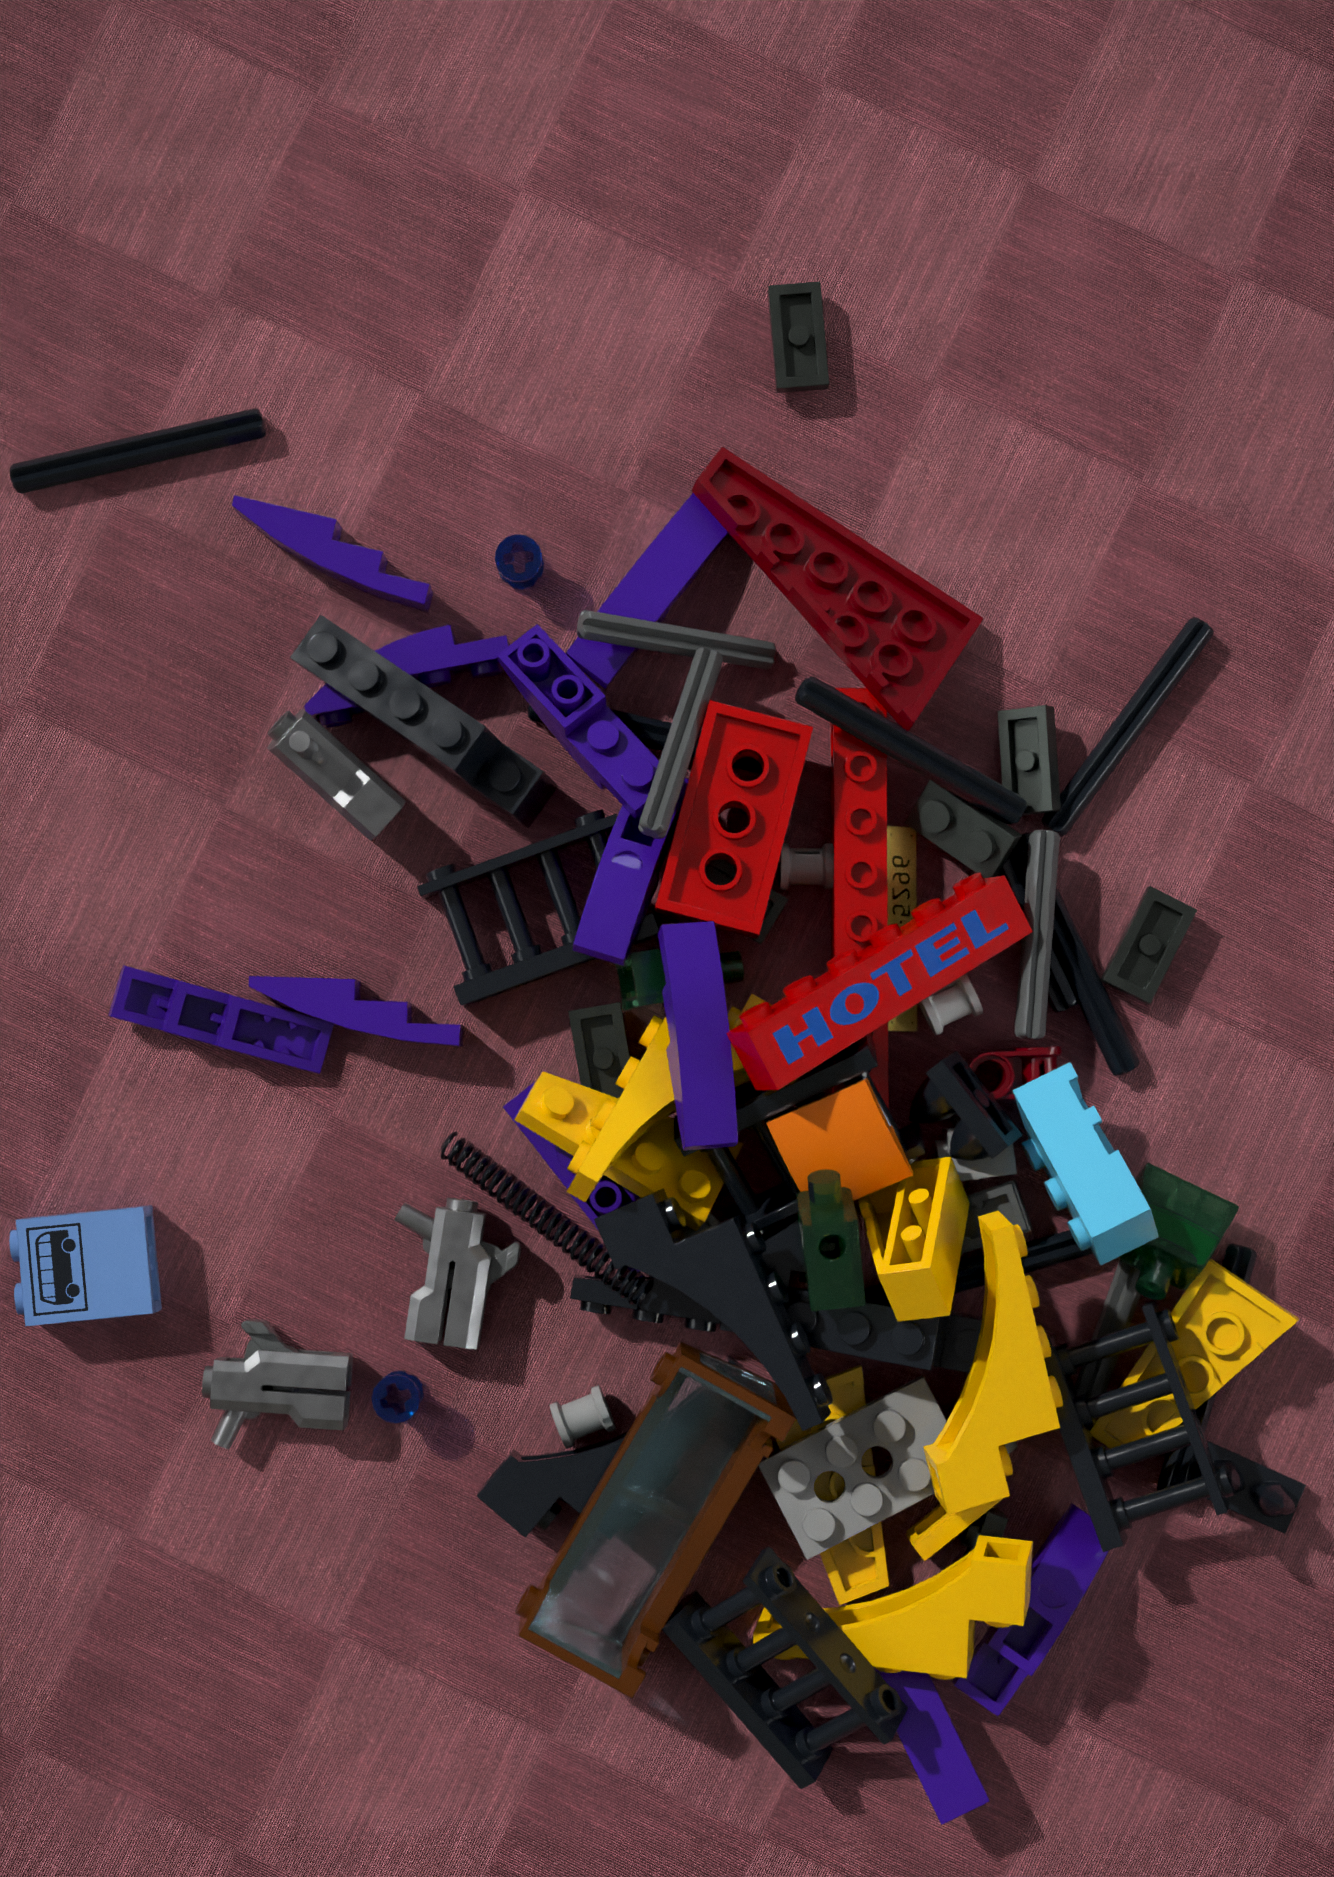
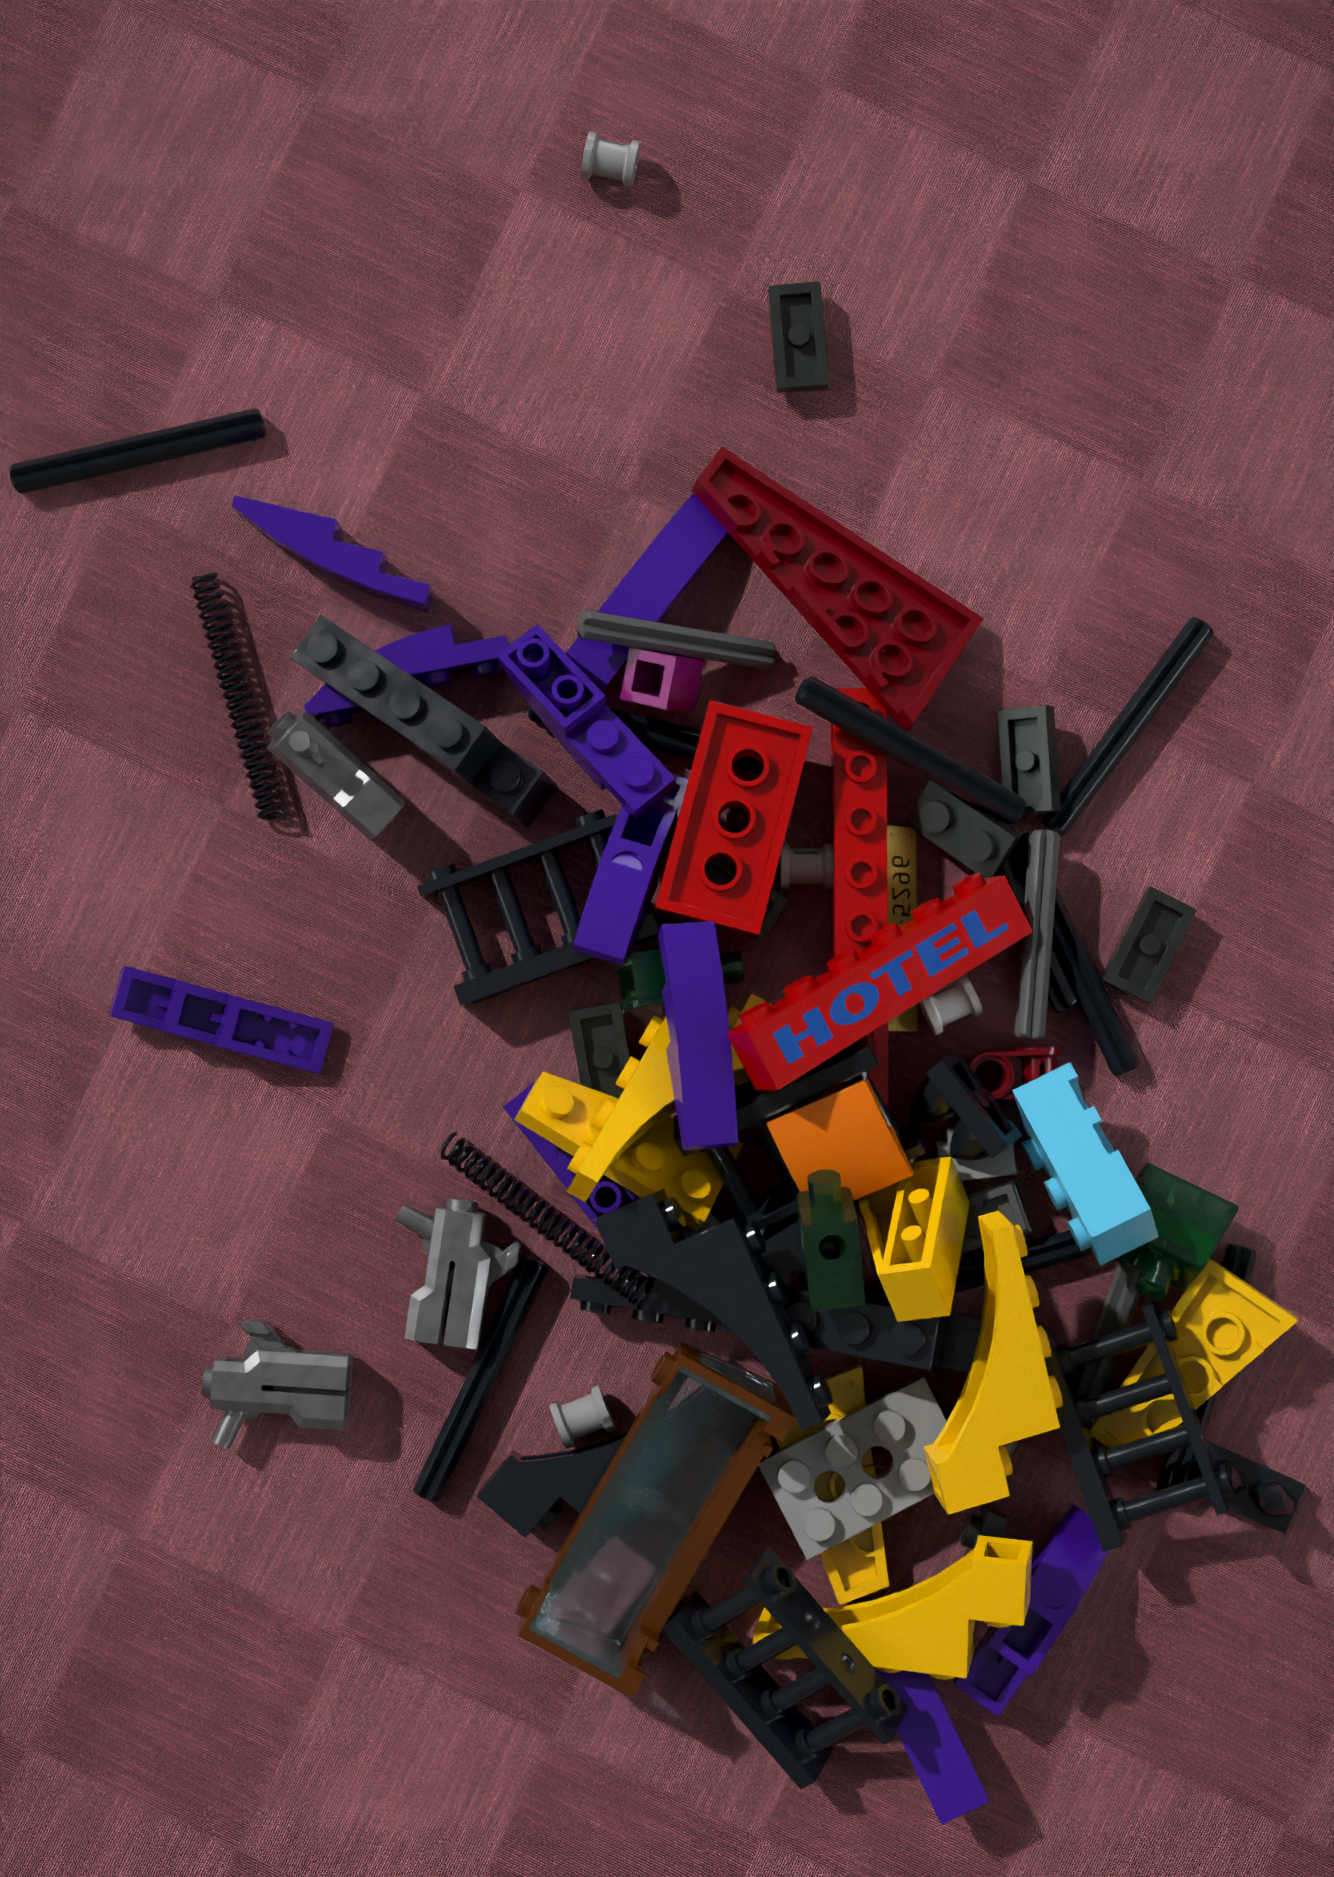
(86, 1265): medium blue brick -> none
(234, 698): none -> black piece
(340, 1004): dark purple slope -> none
(392, 1411): clear blue bush -> none
(480, 1379): none -> black axle
(505, 554): clear blue bush -> none
(610, 159): none -> light grey bush
(661, 679): none -> magenta brick
(680, 743): dark grey axle -> none
(940, 1528): yellow tile -> none

